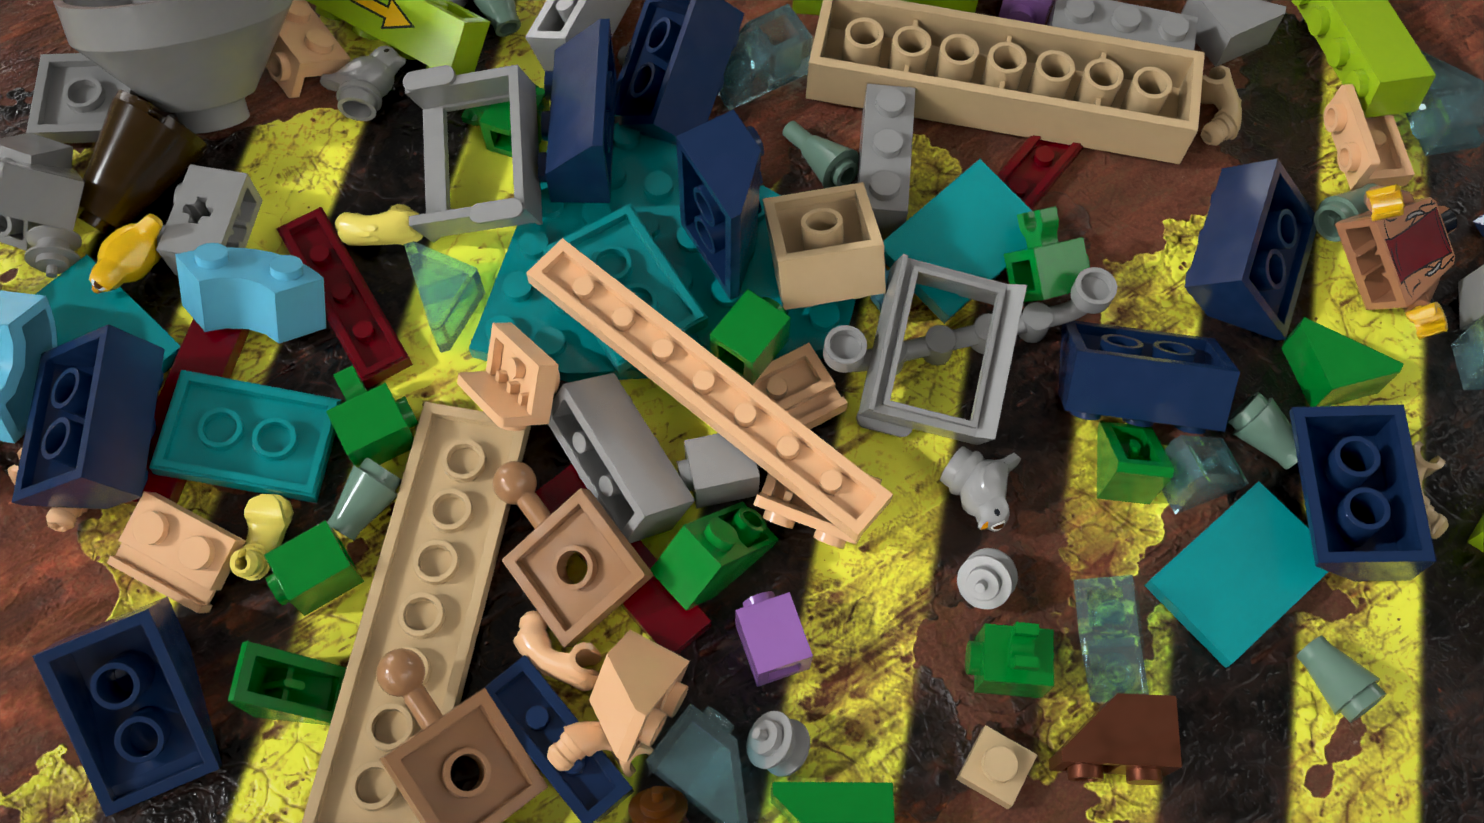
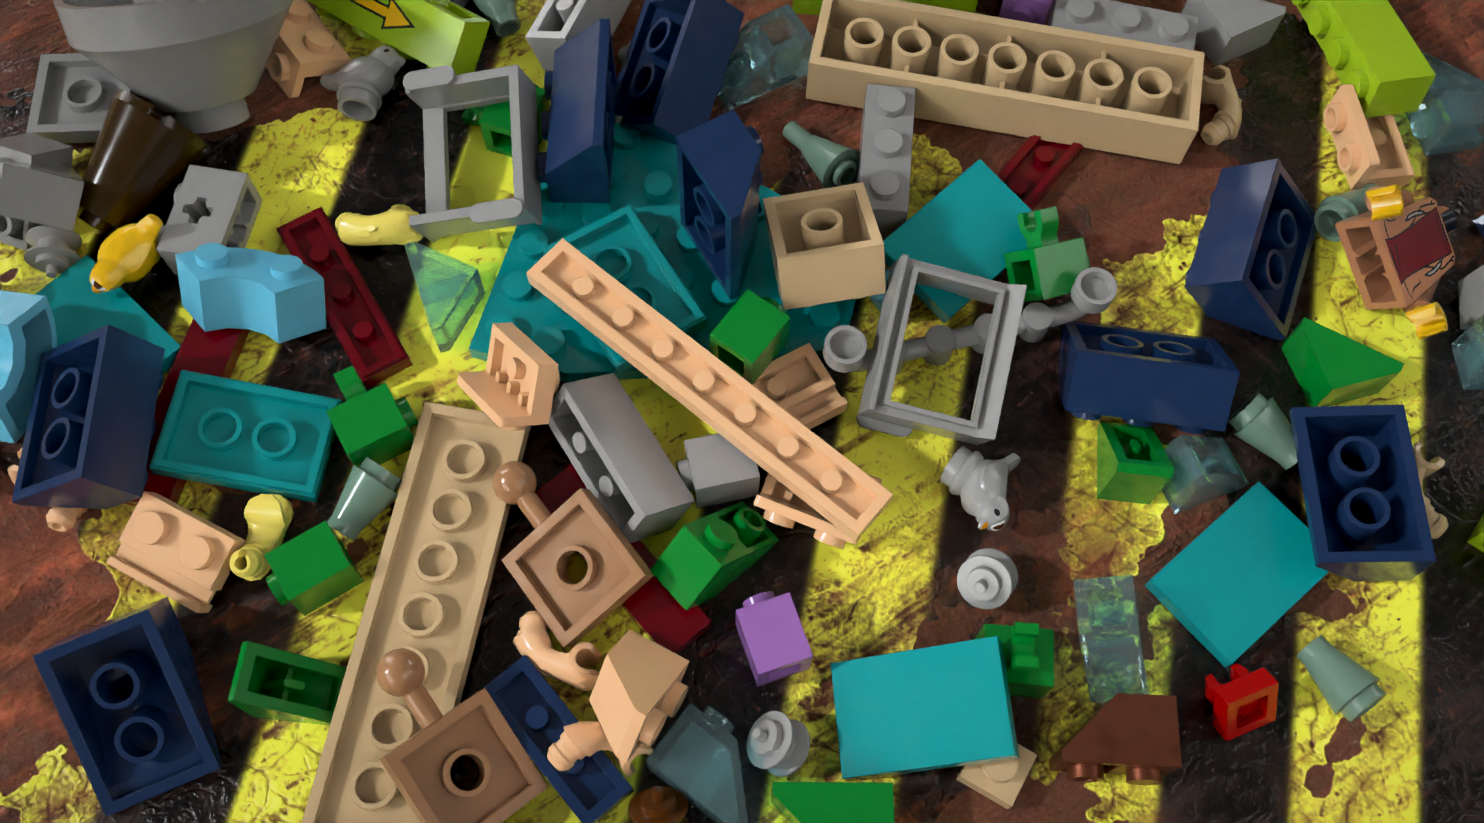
(923, 709): none -> teal tile
(1243, 702): none -> red tile

